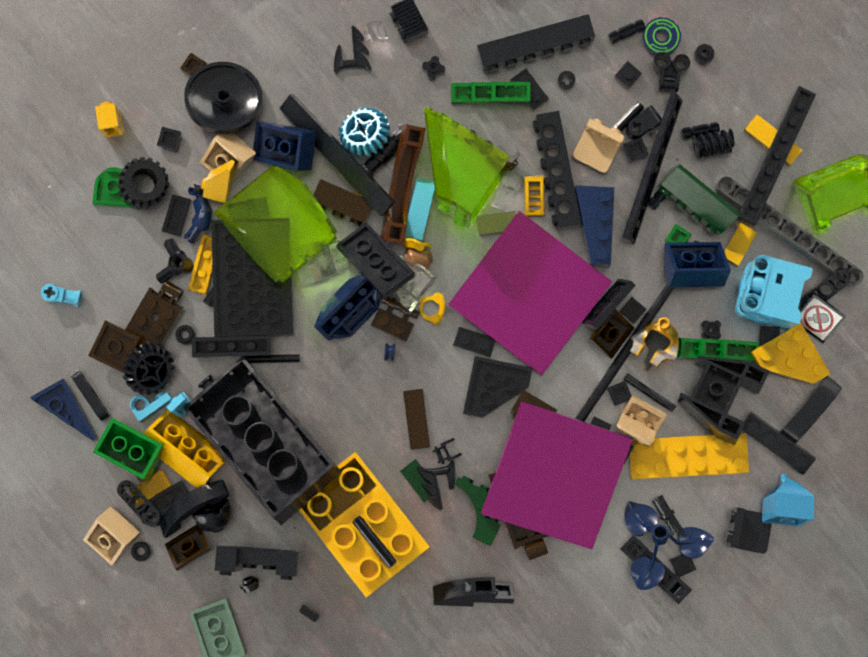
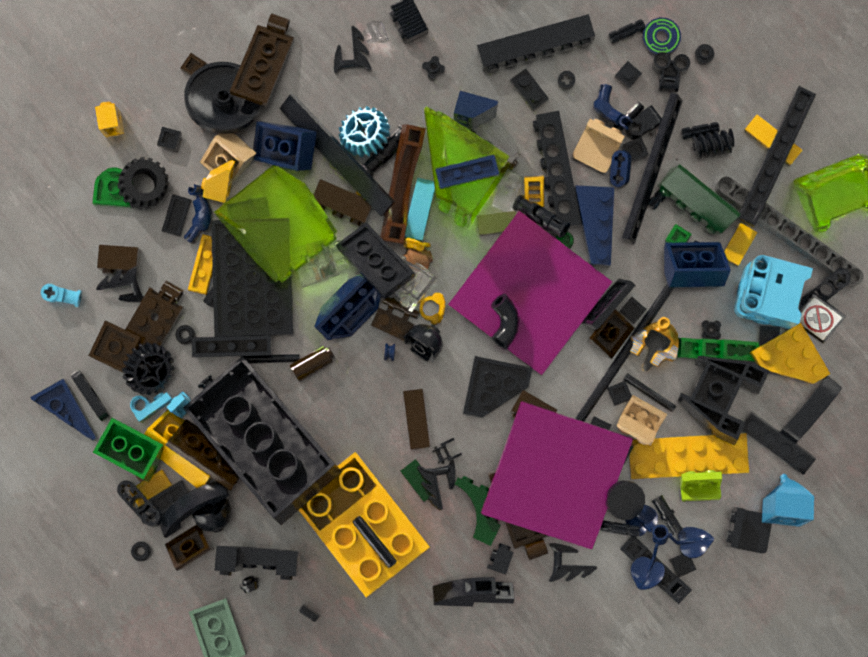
(111, 535): tan slope -> none
(118, 258): none -> dark brown brick
(128, 279): none -> black piece
(175, 258): black axle -> none
(198, 450): none -> dark brown tile
(261, 70): none -> dark brown hinge
(312, 363): none -> dark brown brick
(425, 341): none -> black cylinder
(467, 172): none -> dark blue plate
(474, 110): none -> dark blue slope
(474, 342): black plate -> none
(490, 92): green slope -> none
(501, 559): none -> black brick
(508, 321): none -> black cylinder
(541, 216): none -> black piece
(561, 570): none -> black piece
(567, 240): none -> green plate
(605, 109): none -> dark blue arm
(617, 166): none -> dark blue beam
(620, 528): none -> black axle
(625, 500): none -> black tile
(701, 486): none -> lime bracket

